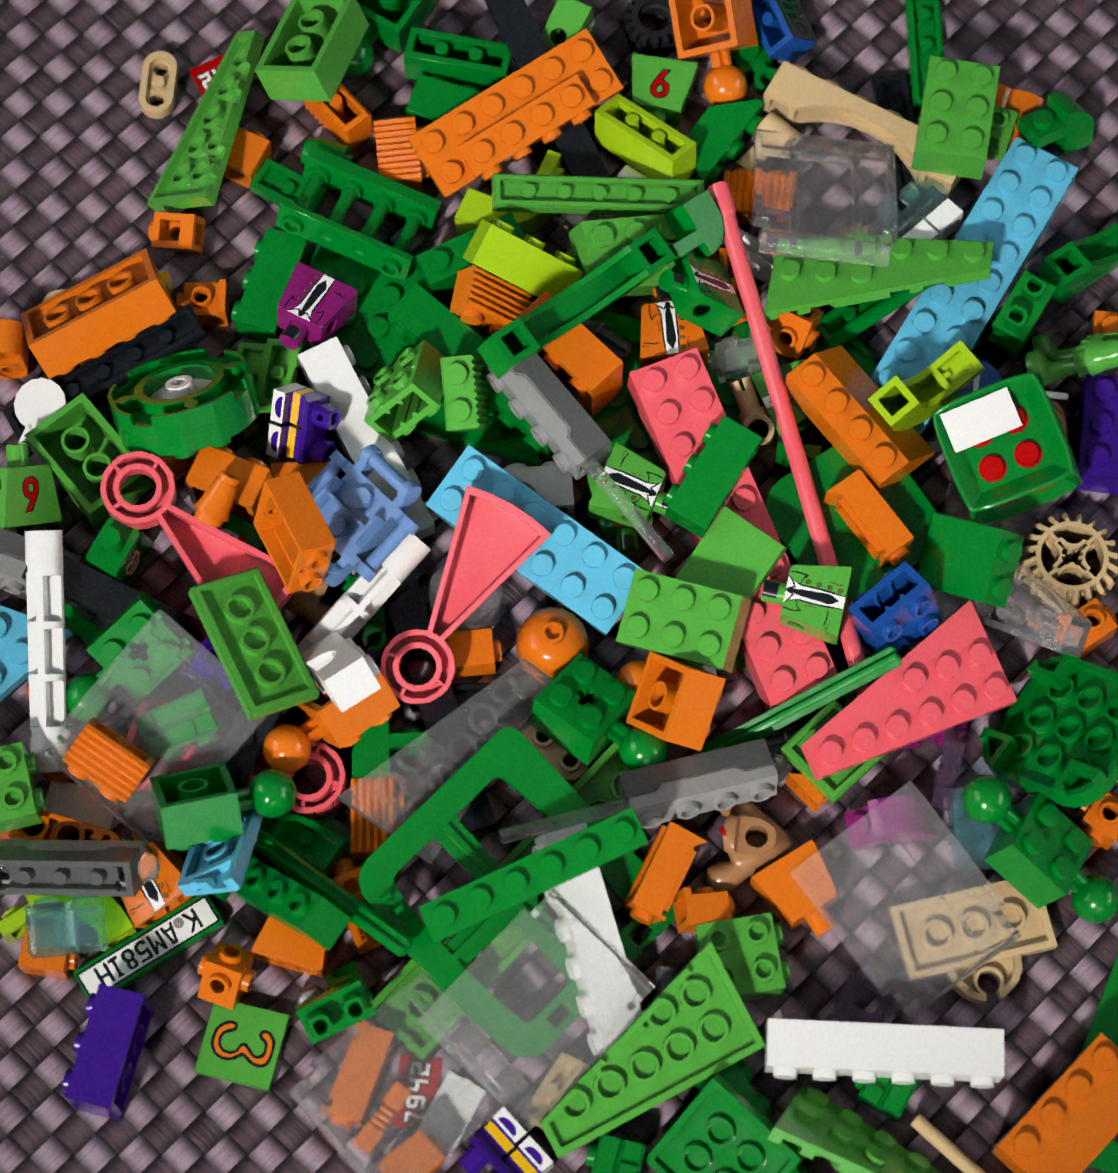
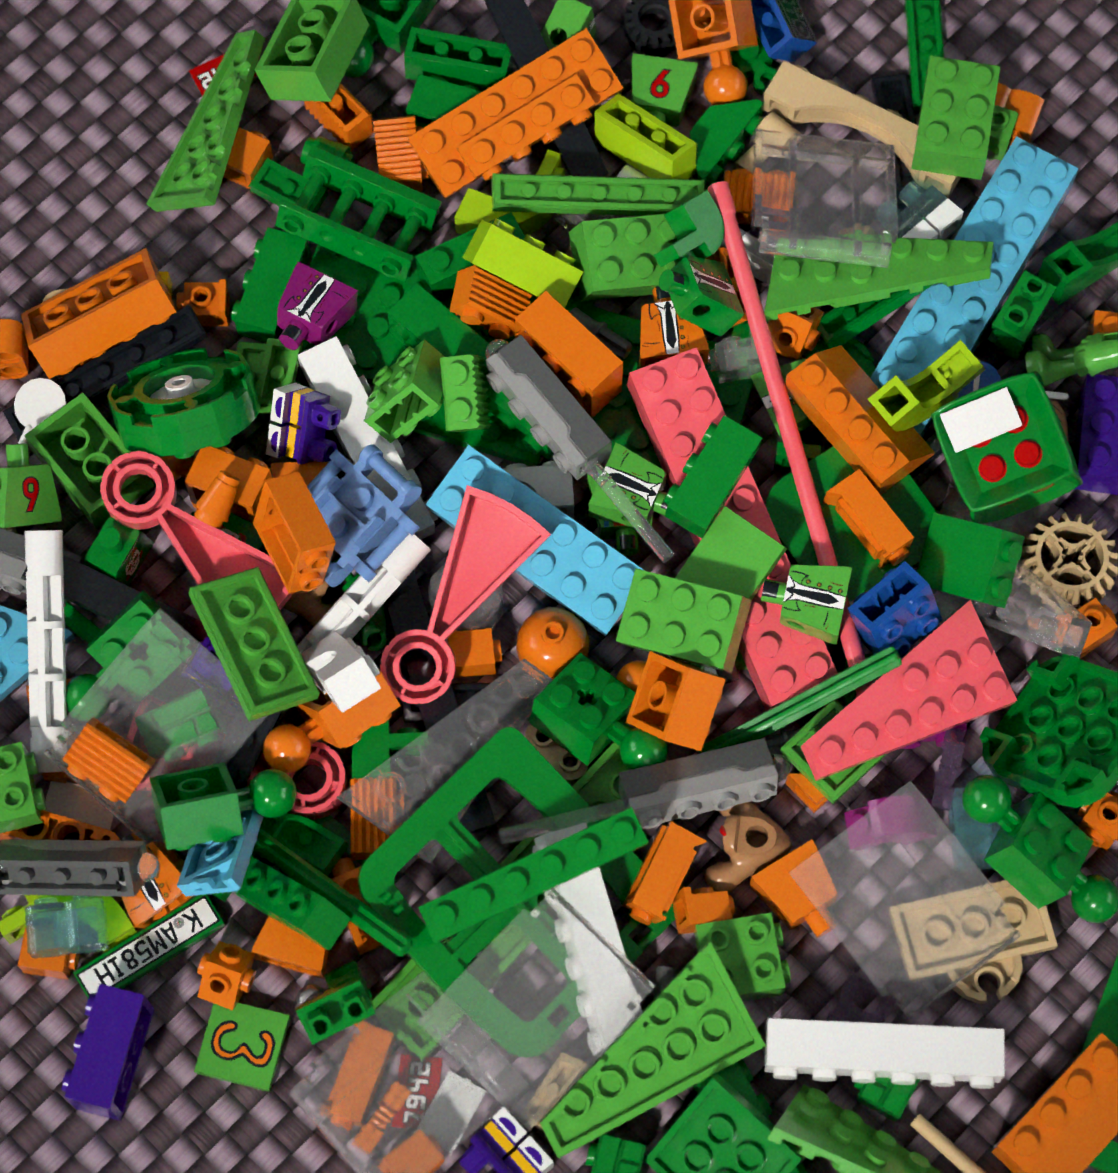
(157, 87): tan plate -> none
(191, 233): orange brick -> none
(575, 304): green arch -> none
(750, 408): tan pin -> none
(1058, 123): green brick -> none

